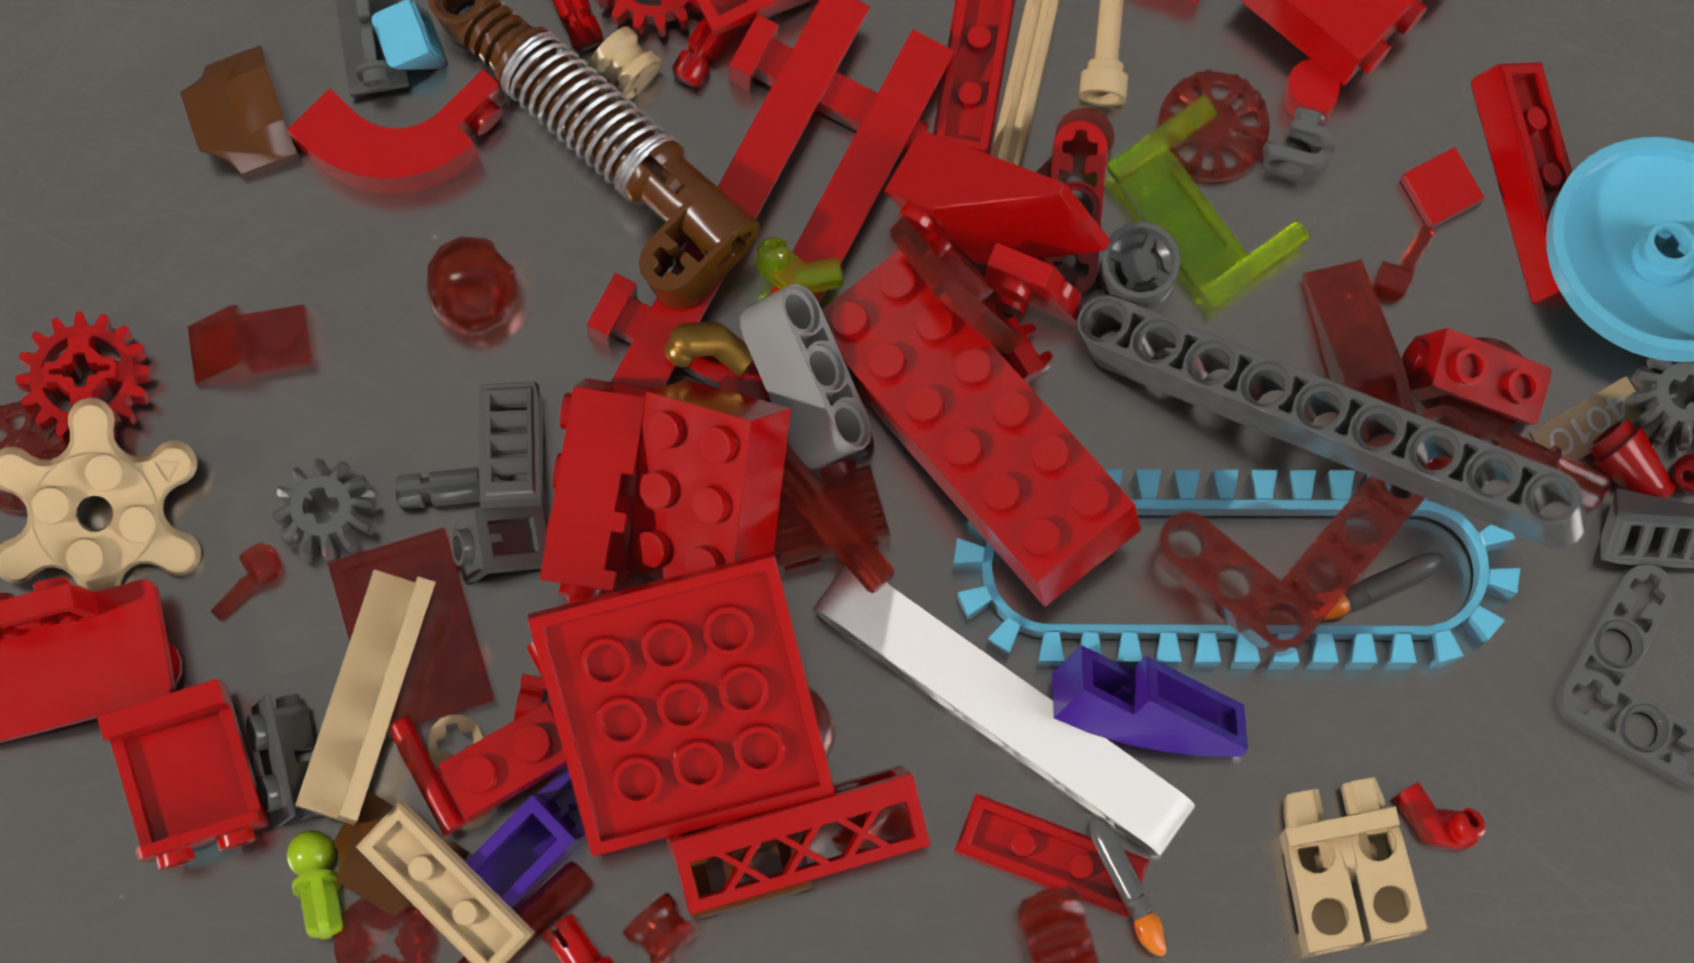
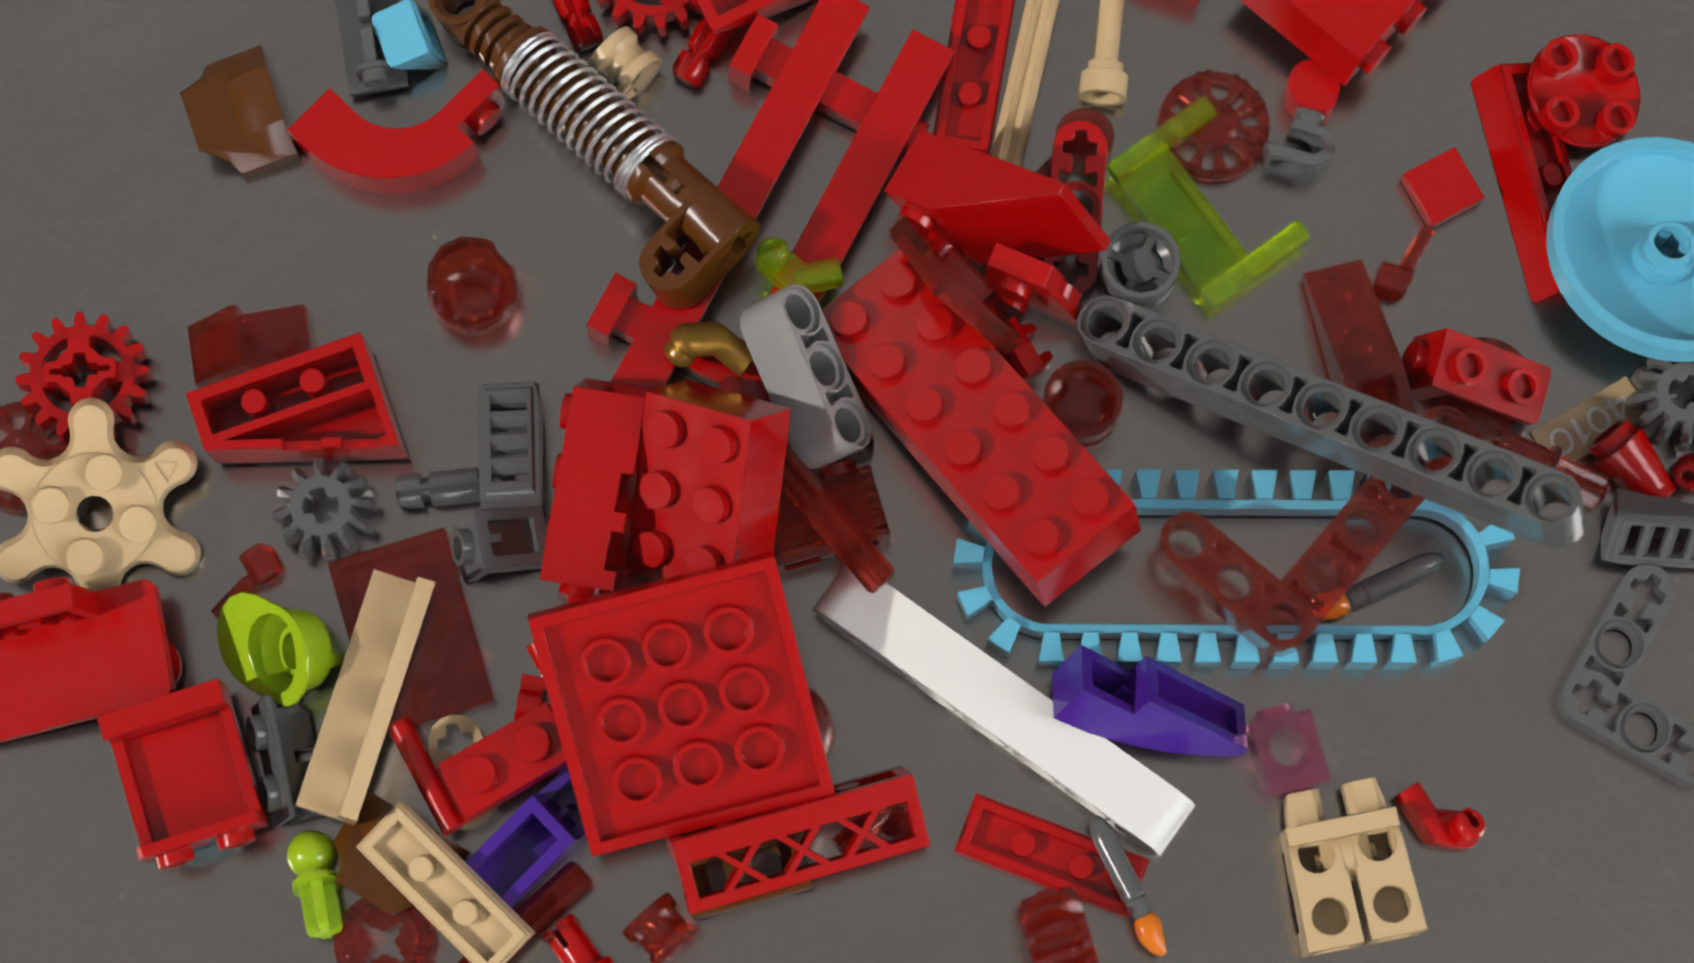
(274, 647): none -> lime piece
(301, 410): none -> red wedge
(1085, 401): none -> clear red wheel
(1279, 779): none -> clear pink brick
(1584, 90): none -> red dish

